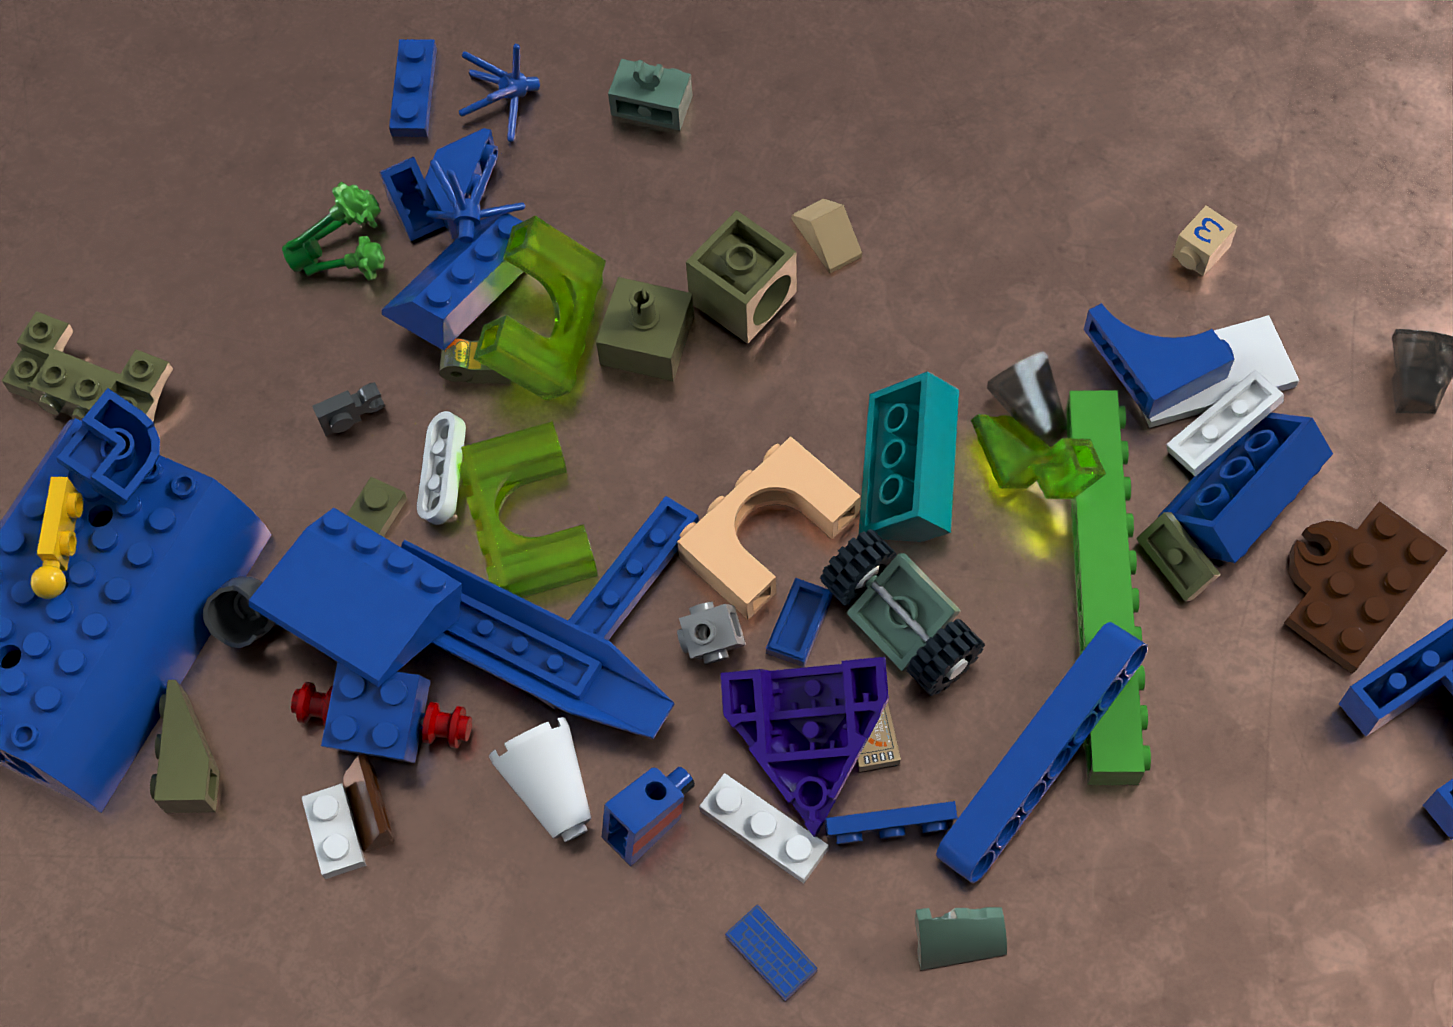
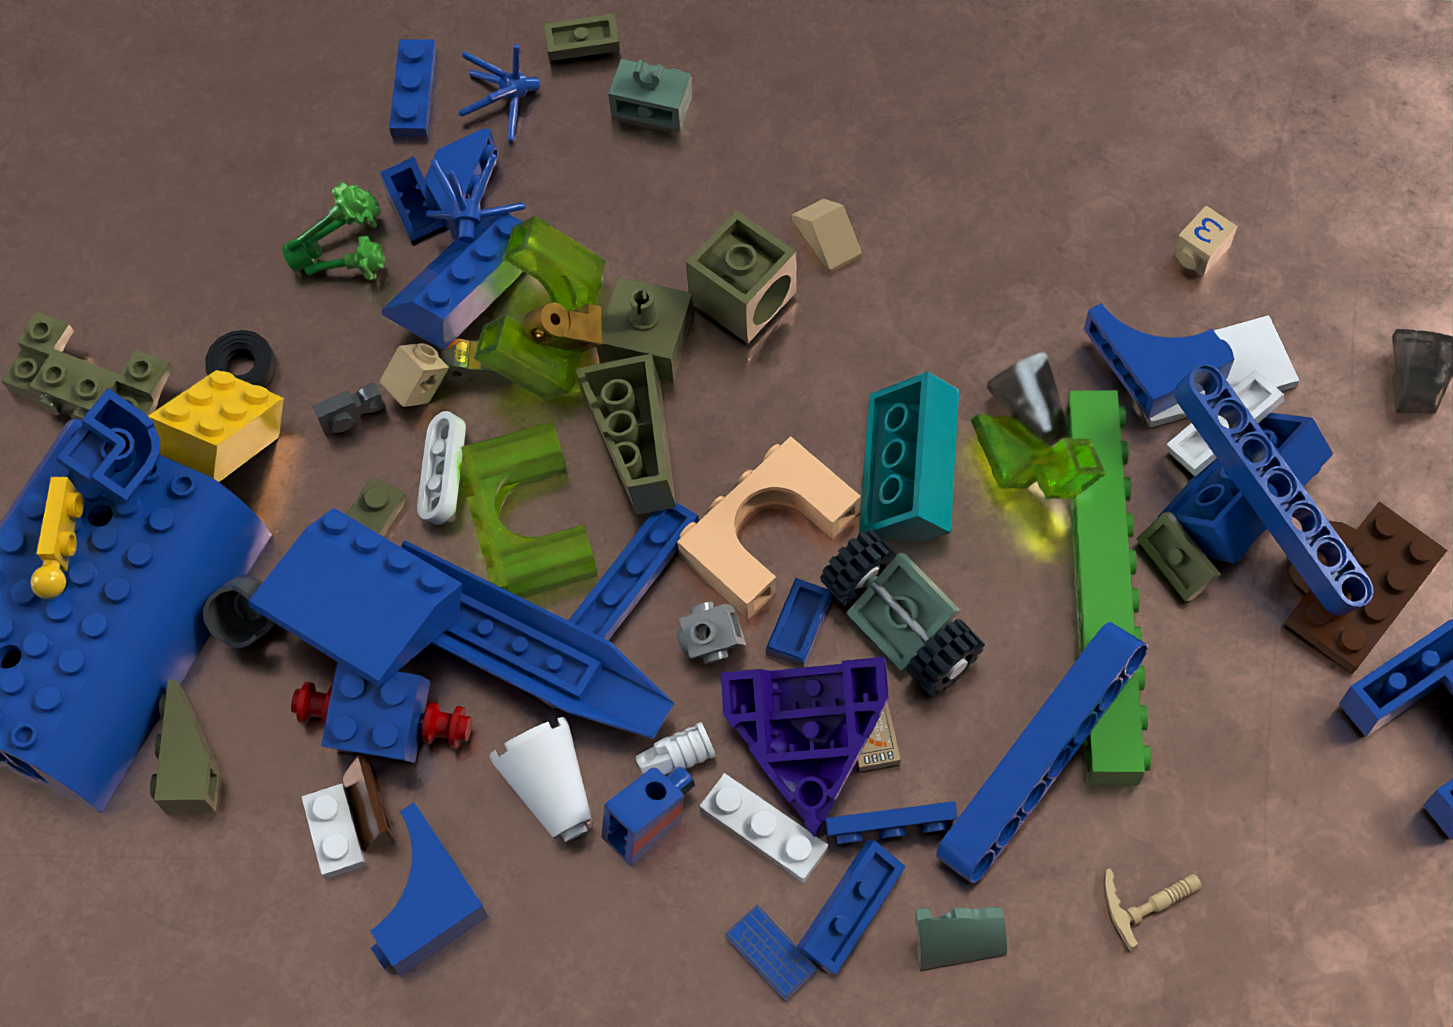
(218, 424): none -> yellow brick
(239, 342): none -> black tyre
(414, 374): none -> tan brick
(434, 904): none -> blue arch
(565, 329): none -> pearl gold leg
(581, 37): none -> olive plate
(631, 419): none -> olive wedge
(679, 750): none -> white hinge
(851, 907): none -> blue plate
(1155, 903): none -> tan piece
(1292, 497): none -> blue beam

